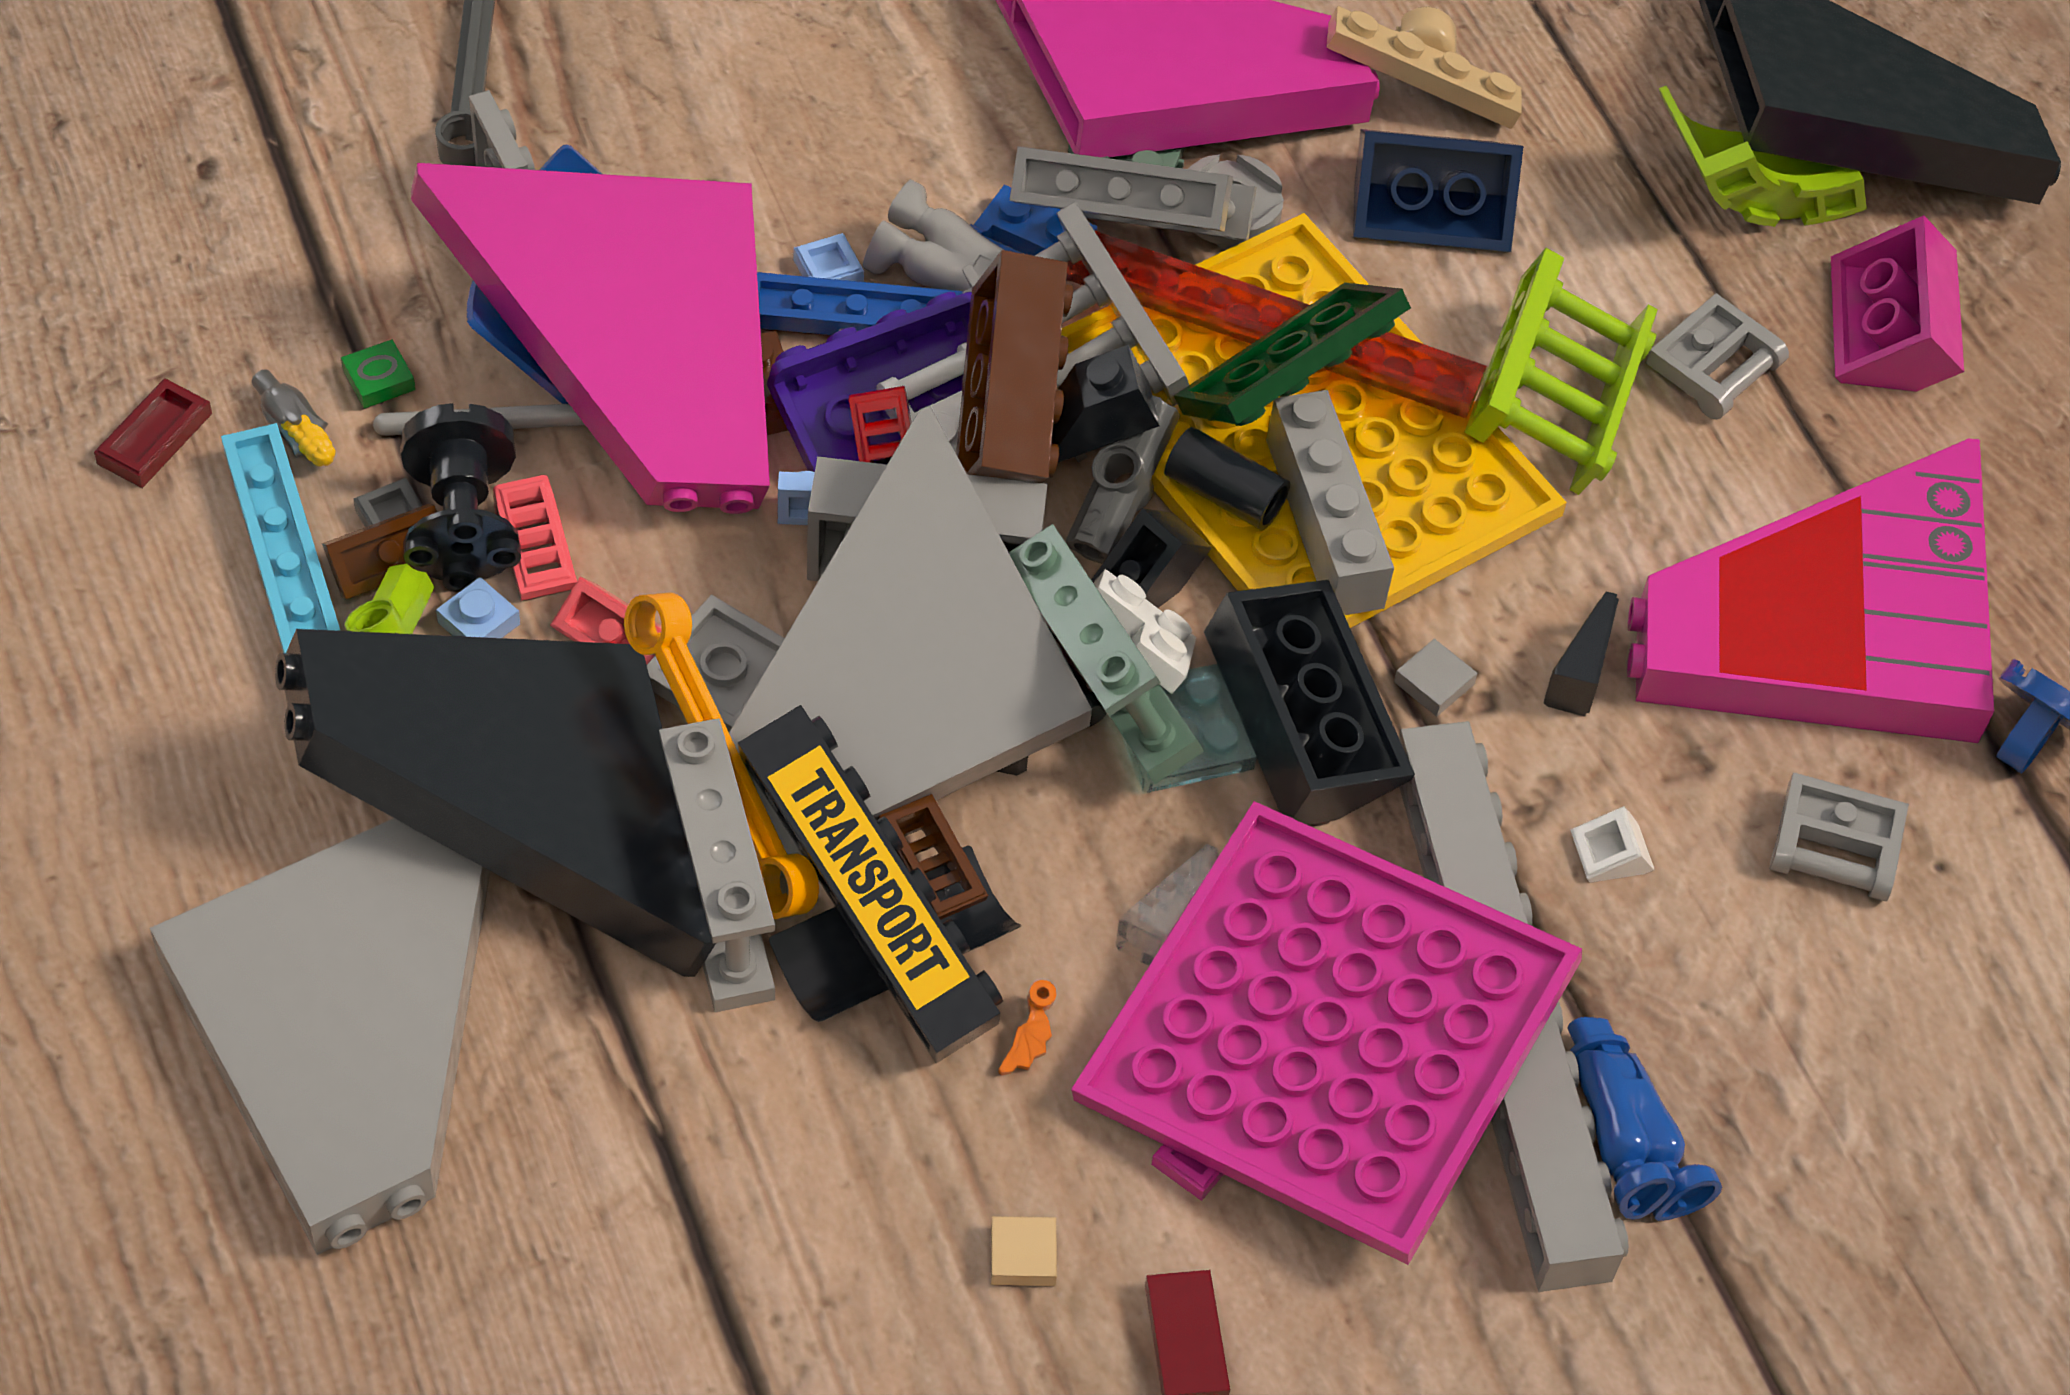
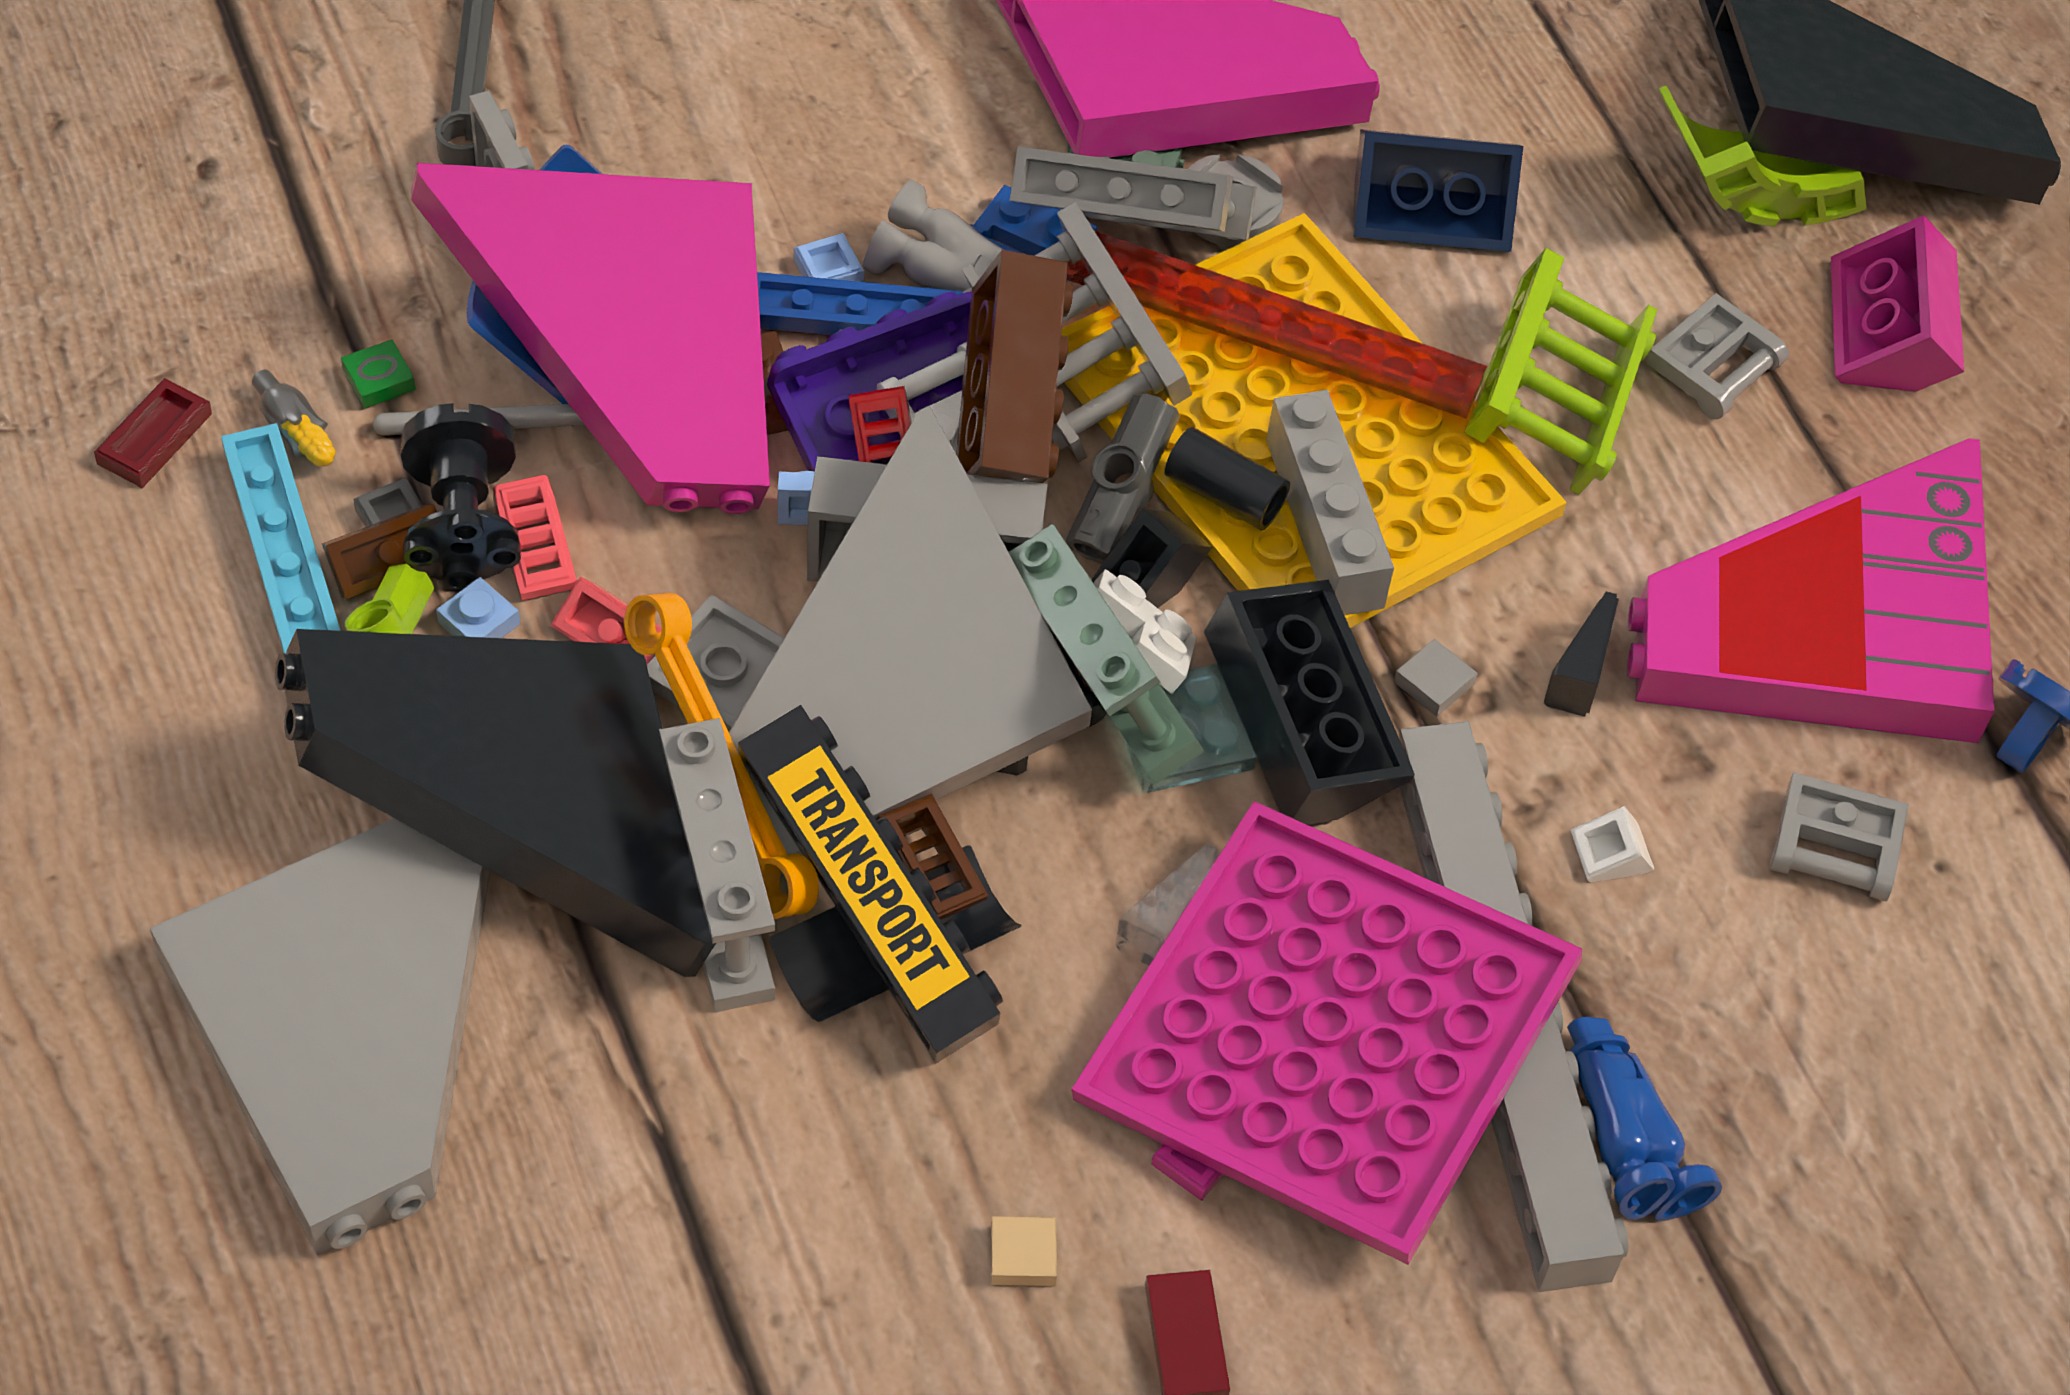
(1031, 1036): orange piece -> none
(1103, 404): black slope -> none
(1293, 352): dark green plate -> none
(1426, 58): tan plate -> none

